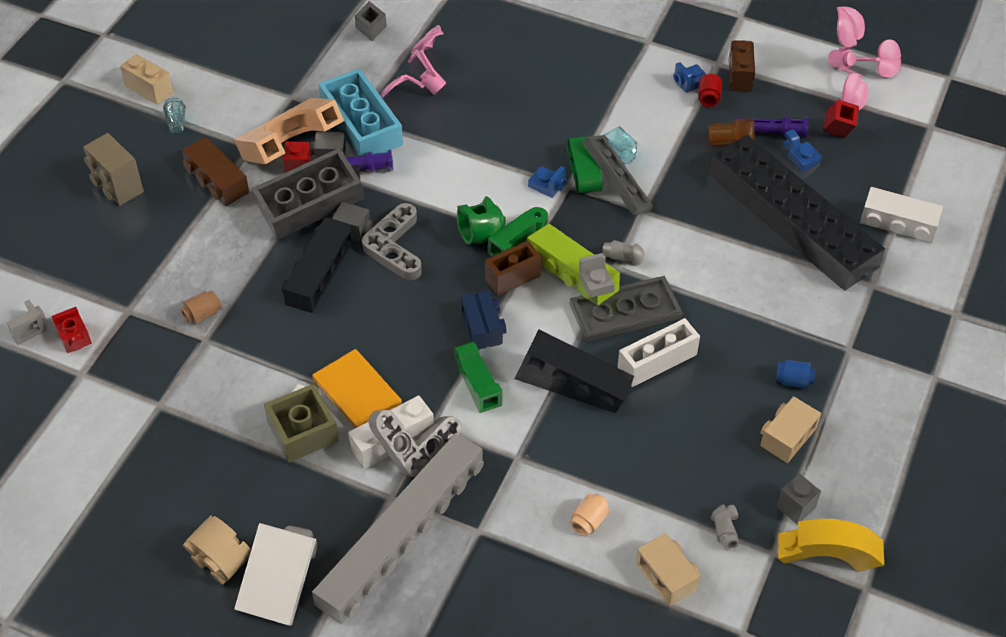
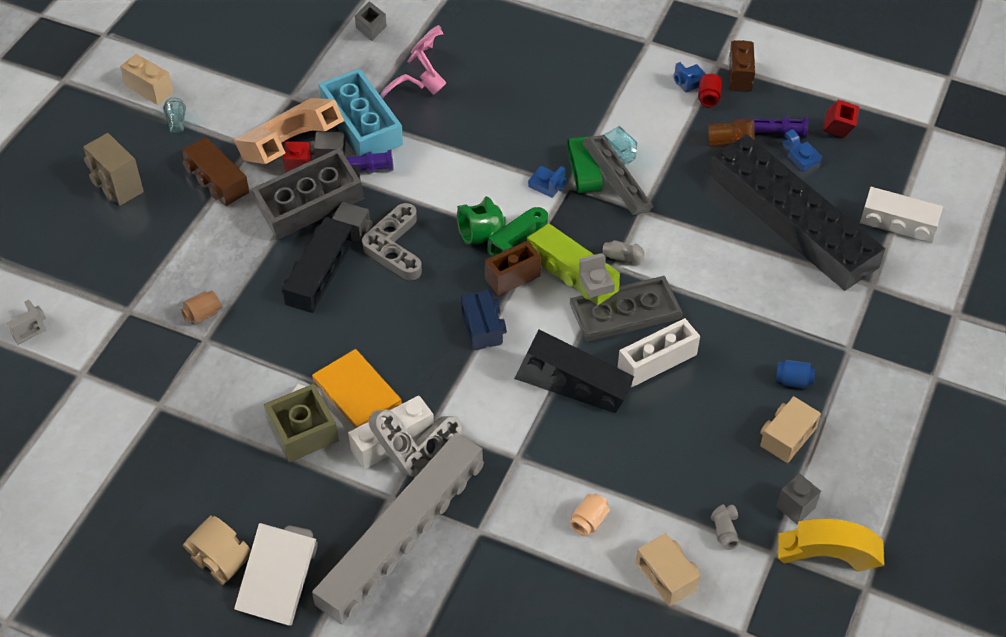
(71, 329): red brick -> none
(477, 377): green leg -> none
(849, 29): bright pink plant -> none

